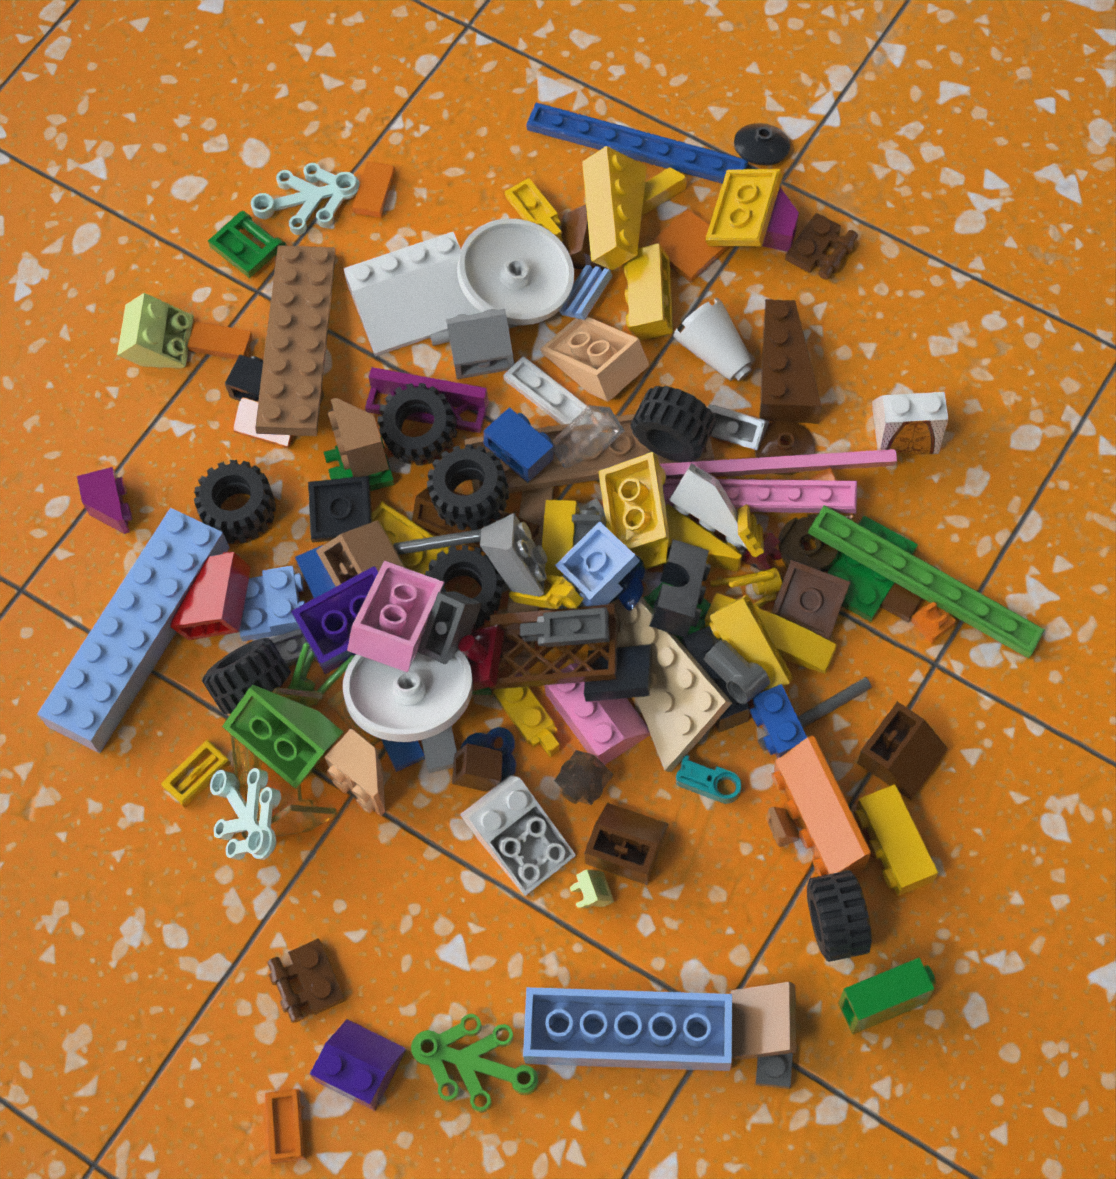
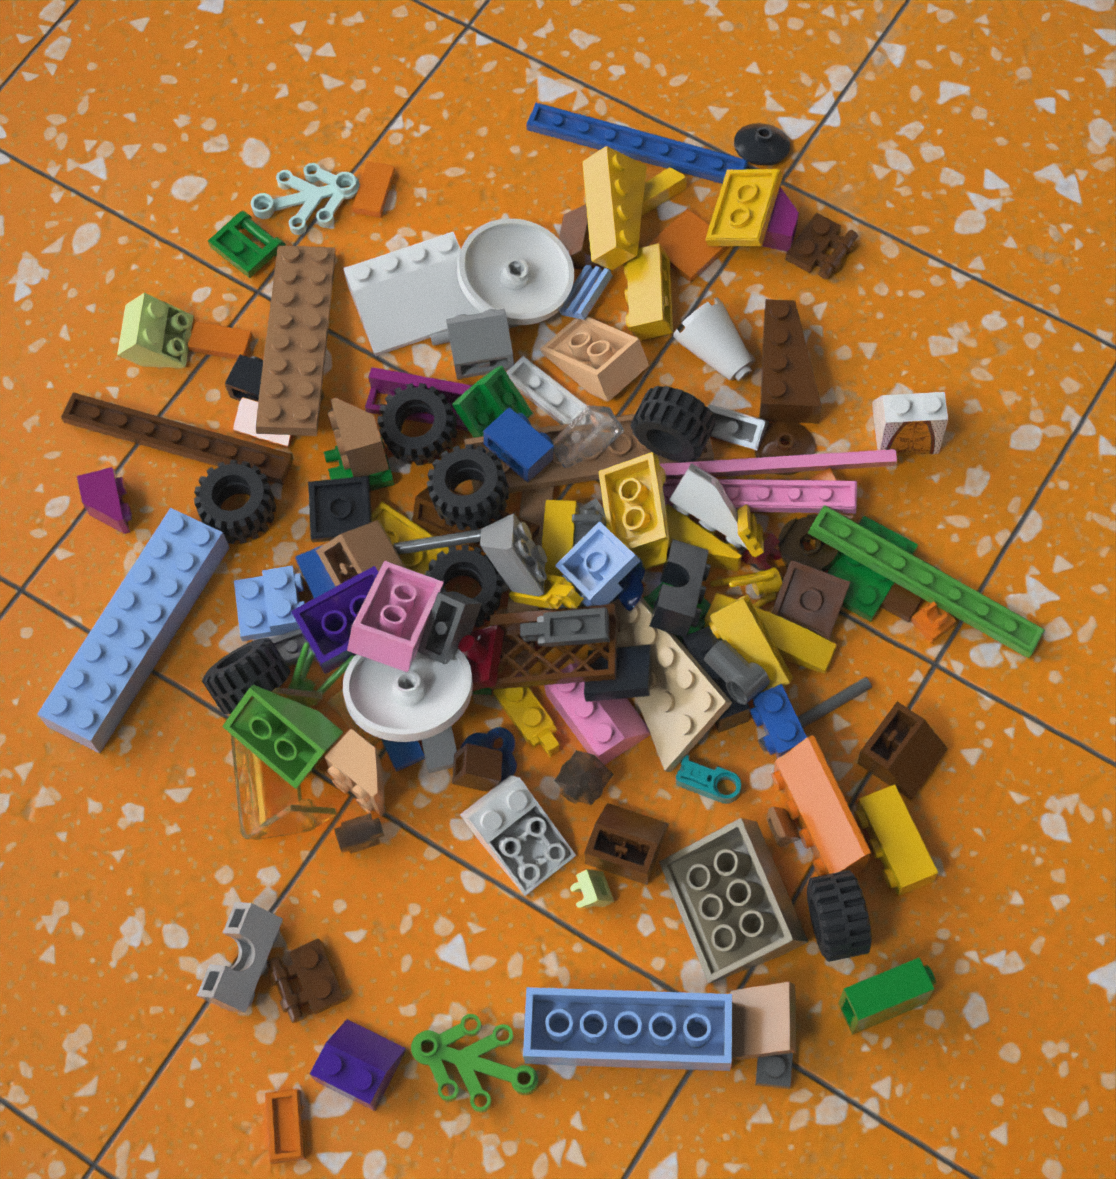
(174, 436): none -> reddish brown plate
(203, 782): yellow tile -> none
(215, 599): red slope -> none
(254, 933): none -> light grey arch
(261, 838): light aqua plant -> none
(359, 833): none -> clear smoke brick
(488, 400): none -> green slope
(534, 206): yellow hinge -> none
(733, 900): none -> dark tan slope

